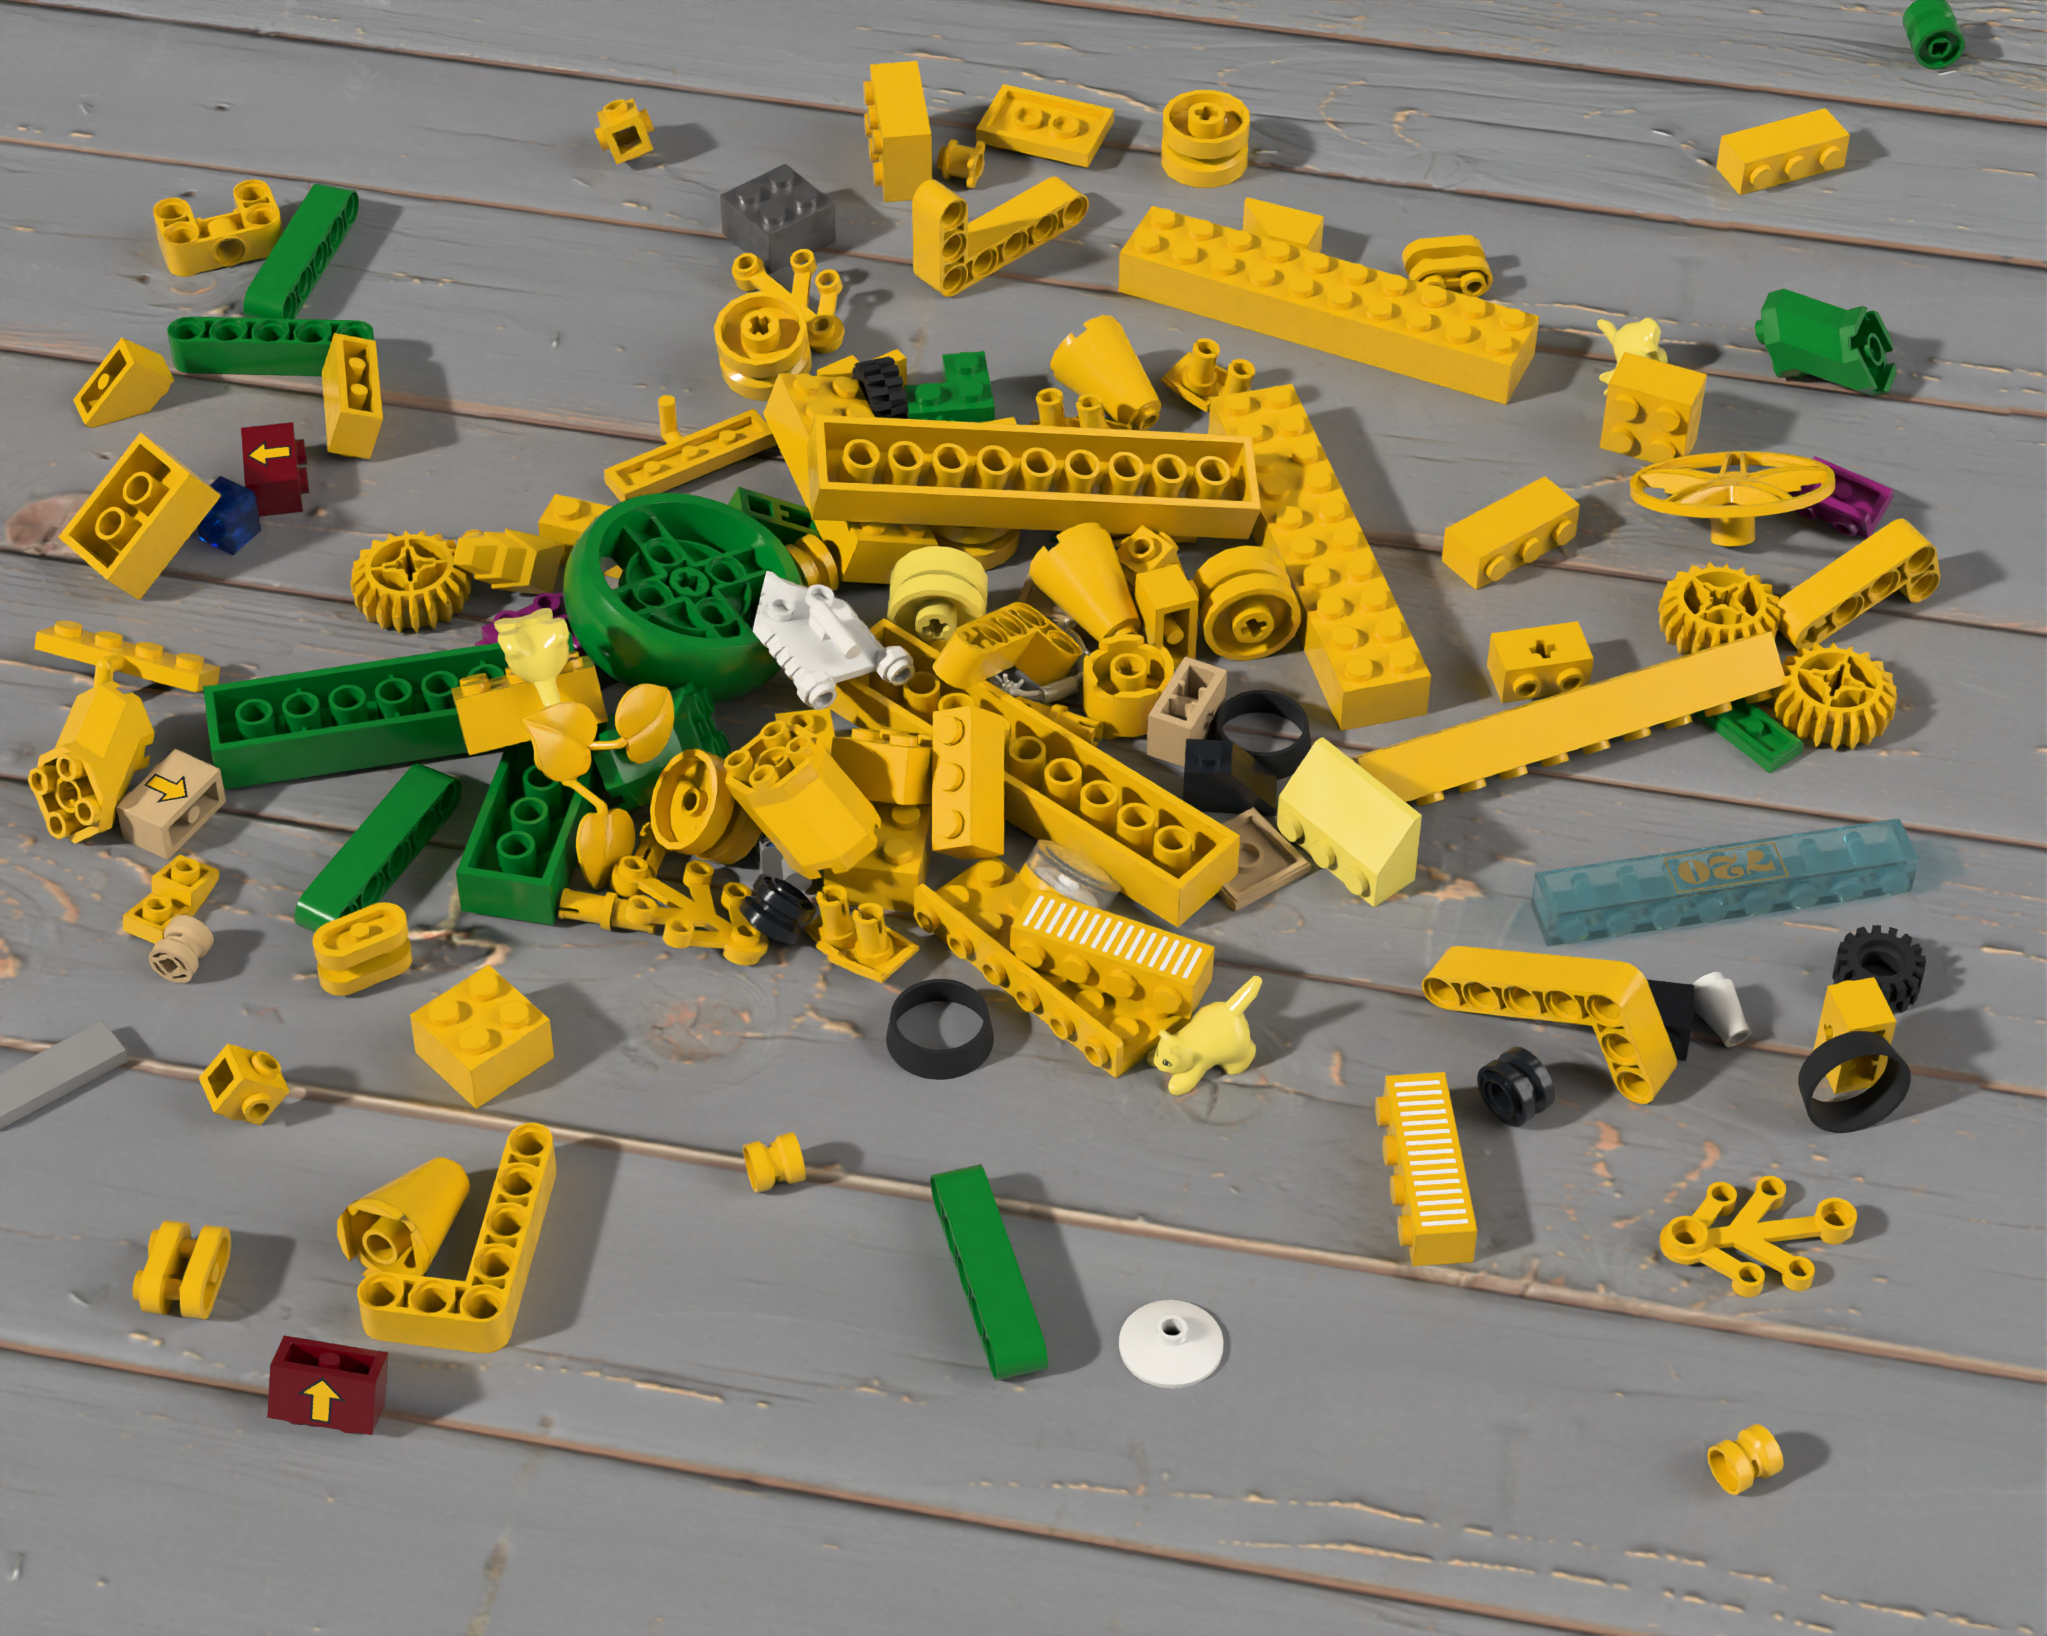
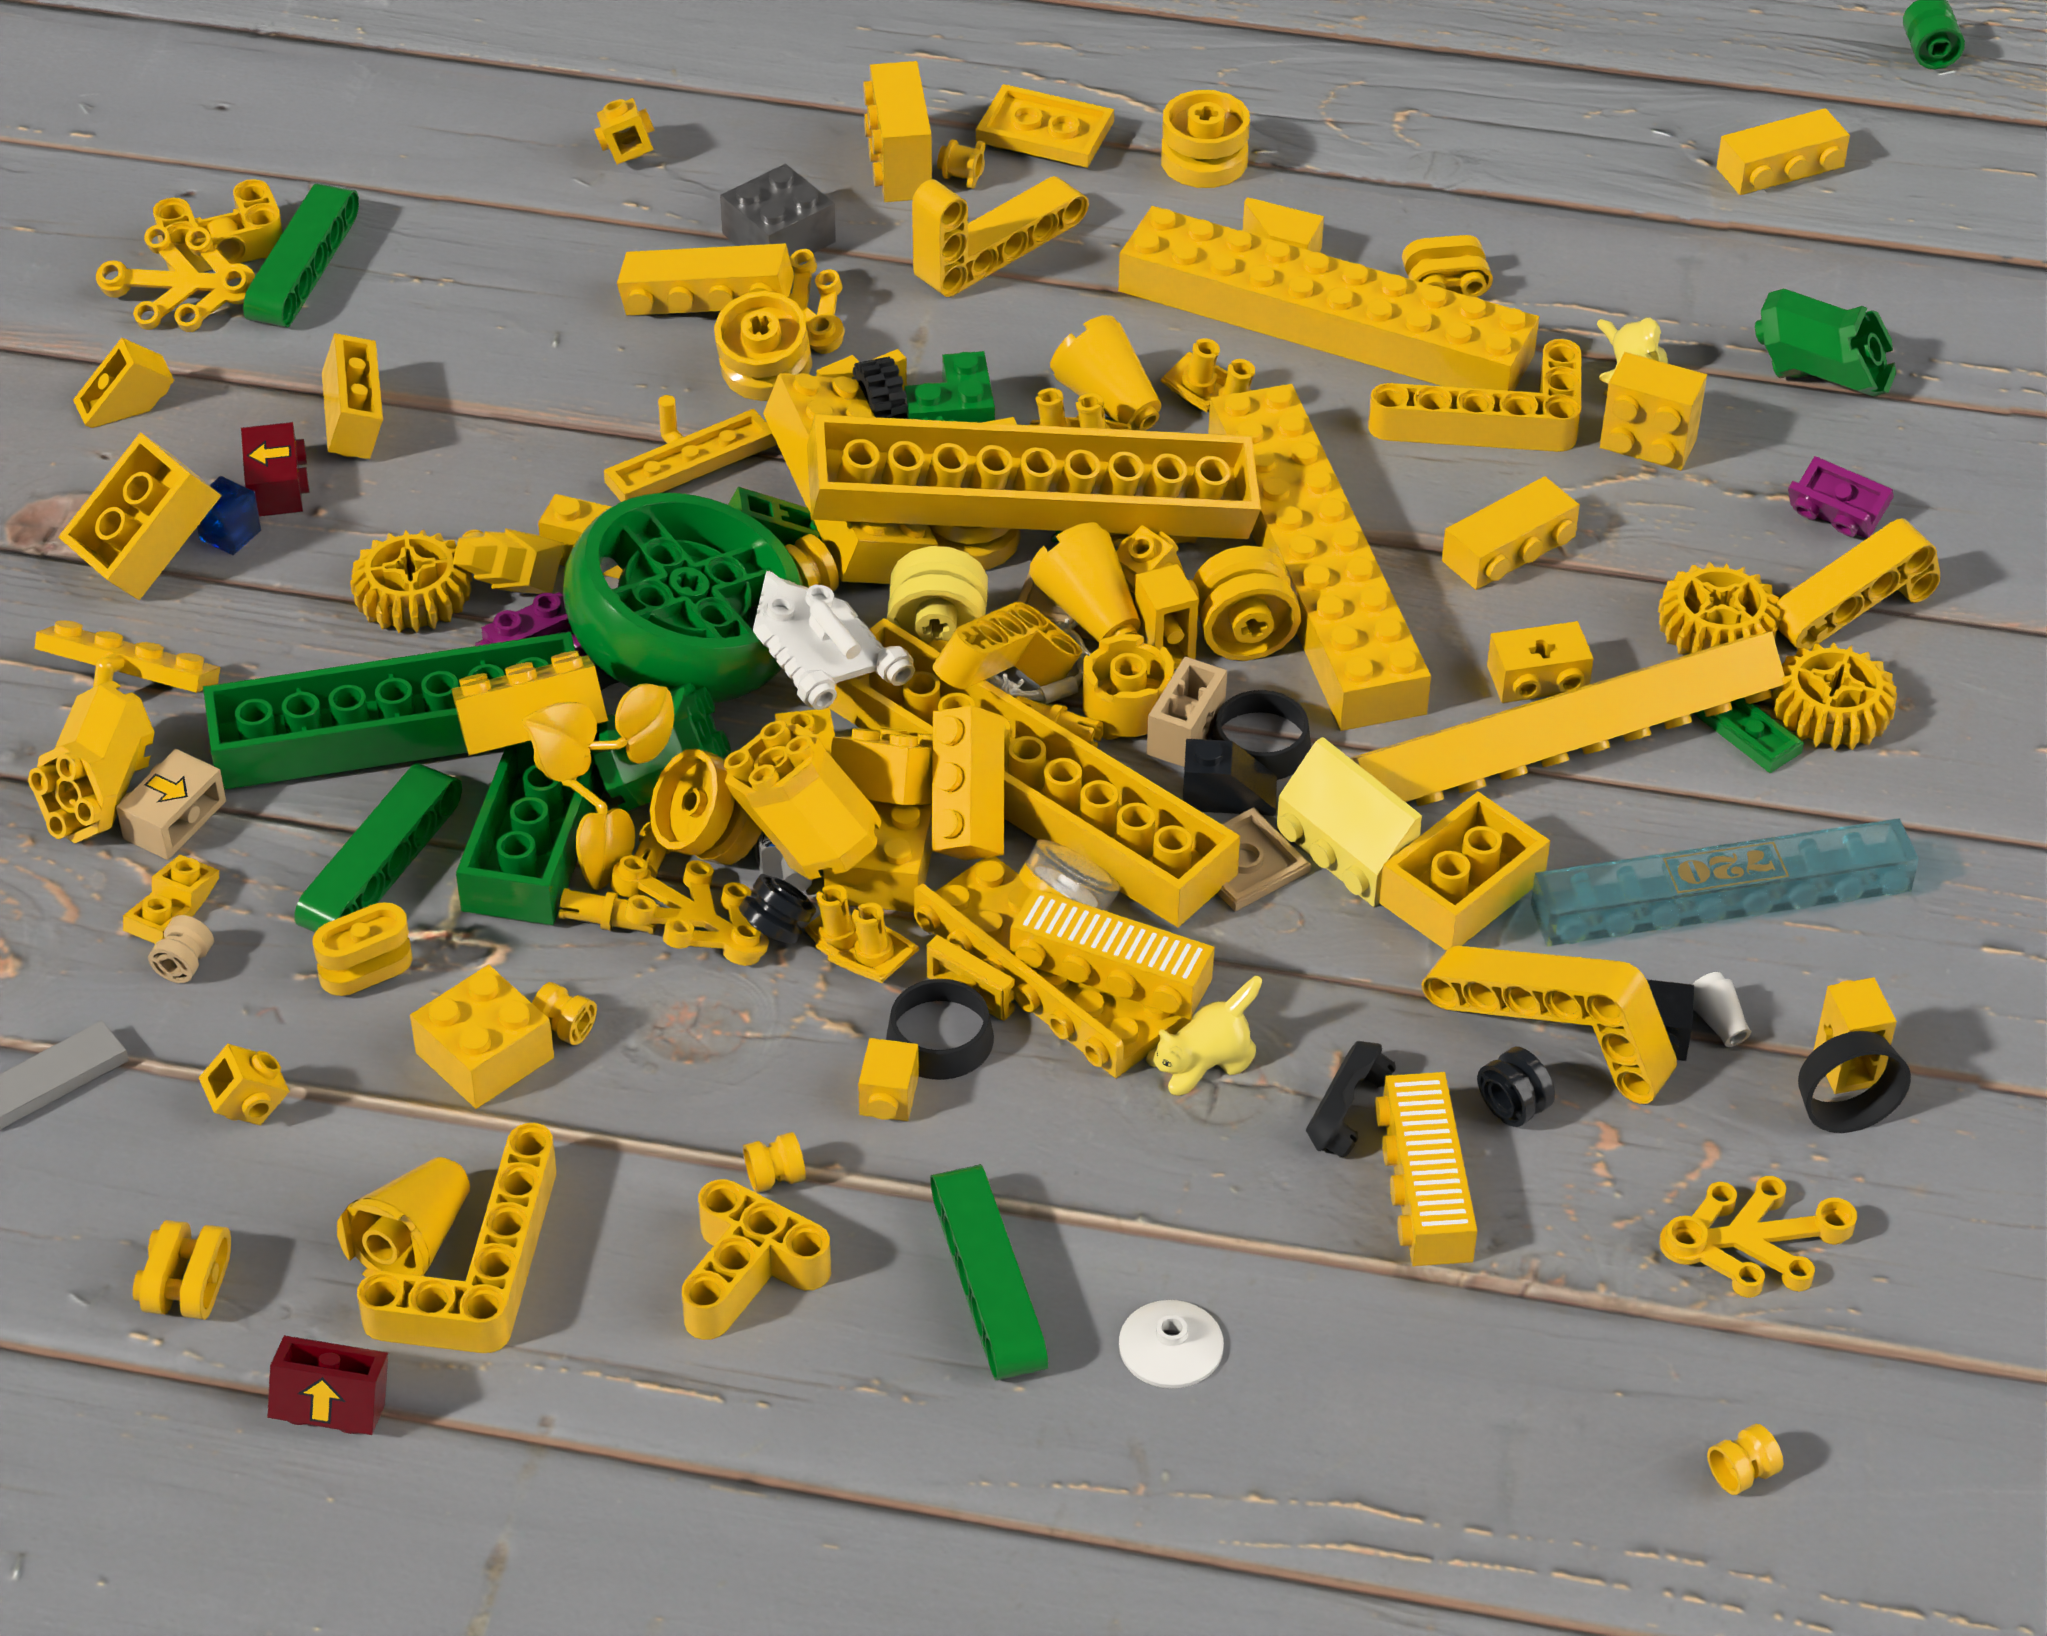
(181, 282): none -> yellow plant
(257, 344): green beam -> none
(536, 650): light yellow animal -> none
(568, 1015): none -> yellow wheel
(701, 277): none -> yellow brick
(750, 1245): none -> yellow beam
(888, 1079): none -> yellow brick
(953, 963): none -> yellow tile
(1327, 1124): none -> black piece
(1463, 871): none -> yellow brick
(1487, 416): none -> yellow beam
(1732, 497): yellow wheel -> none
(1884, 951): black tyre -> none

